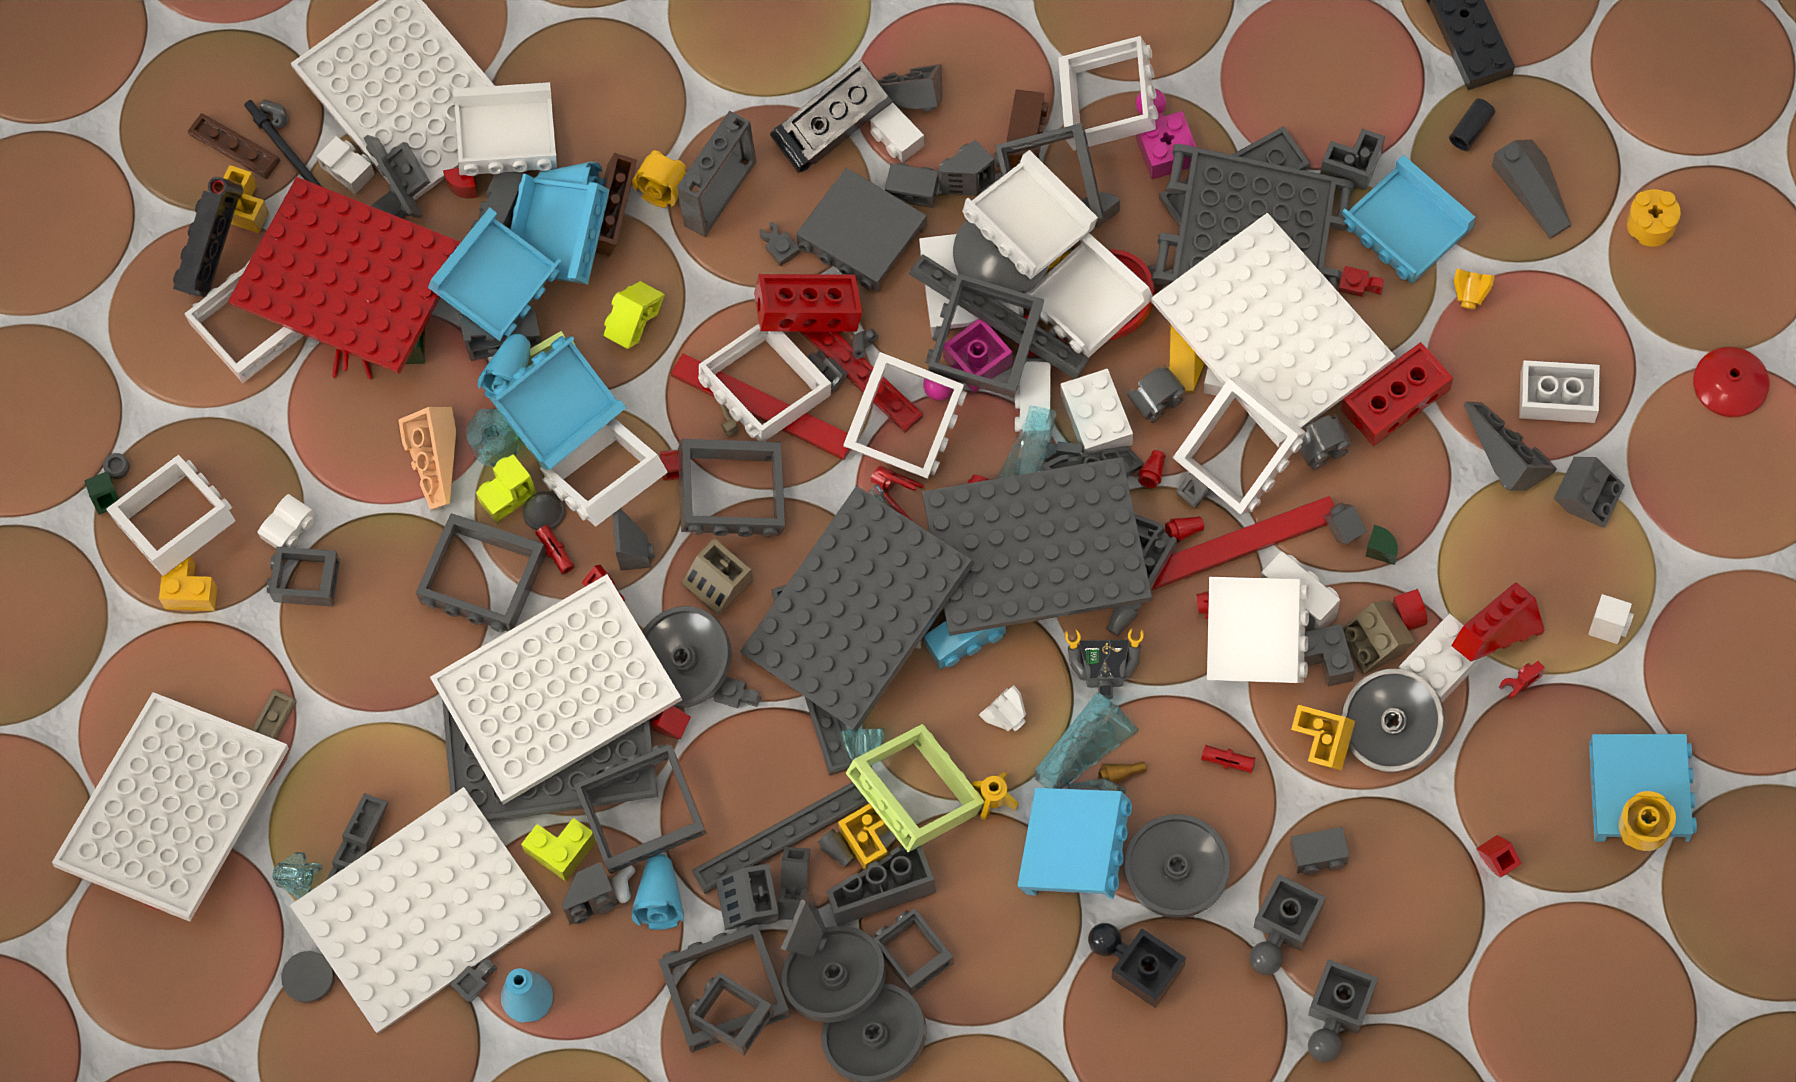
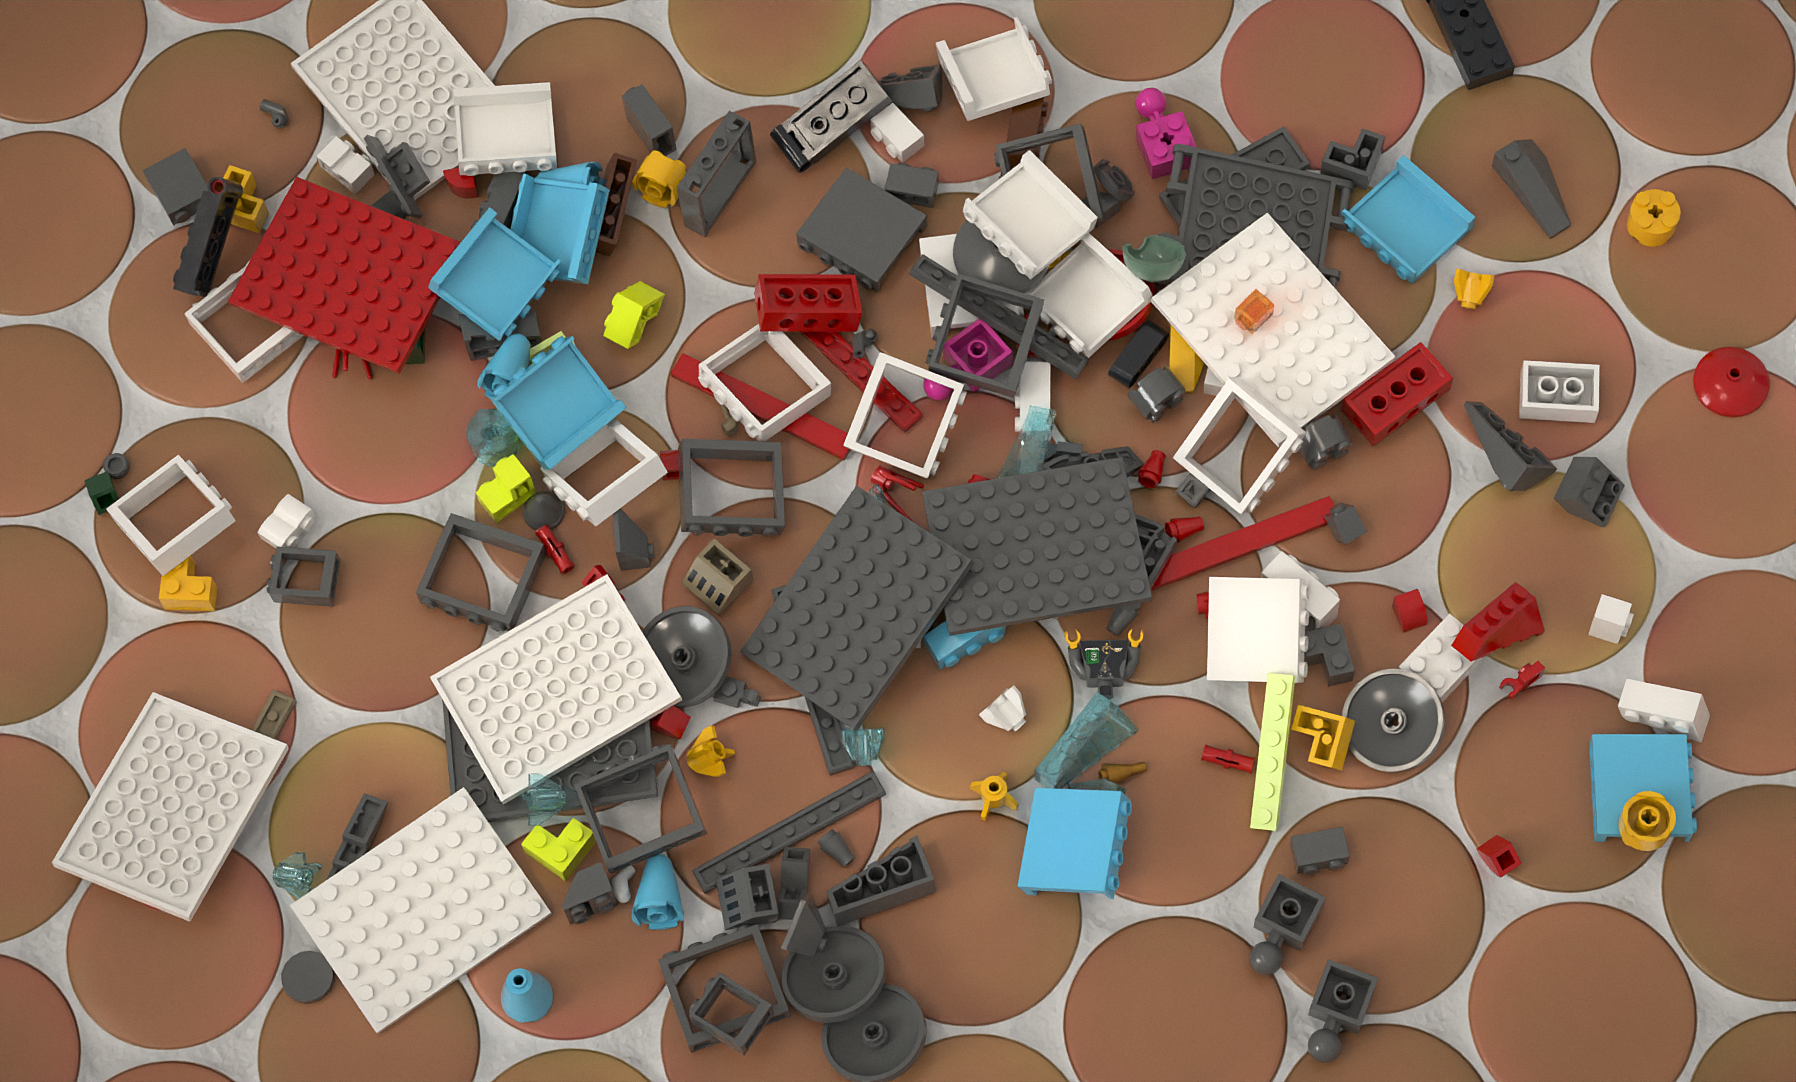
(177, 185): none -> dark grey brick
(234, 146): reddish brown tile -> none
(263, 121): black bar -> none
(431, 442): light nougat wedge -> none
(470, 982): dark grey plate -> none
(544, 798): none -> clear light blue brick
(648, 120): none -> dark grey brick
(707, 754): none -> yellow brick
(780, 246): dark grey plate -> none
(829, 369): dark grey plate -> none
(862, 835): yellow brick -> none
(890, 809): yellowish green window -> none
(929, 970): dark grey window -> none
(967, 171): dark grey slope -> none
(995, 72): none -> white panel
(1096, 412): white brick -> none
(1099, 57): white window -> none
(1114, 180): none -> dark grey tile
(1138, 354): none -> black beam
(1143, 951): black brick -> none
(1156, 259): none -> sand green cylinder
(1177, 866): dark grey dish -> none
(1253, 312): none -> clear orange brick
(1272, 752): none -> yellowish green plate
(1356, 281): red plate -> none
(1377, 636): dark tan slope -> none
(1382, 545): dark green brick -> none
(1472, 124): black pin -> none
(1665, 708): none -> white wedge

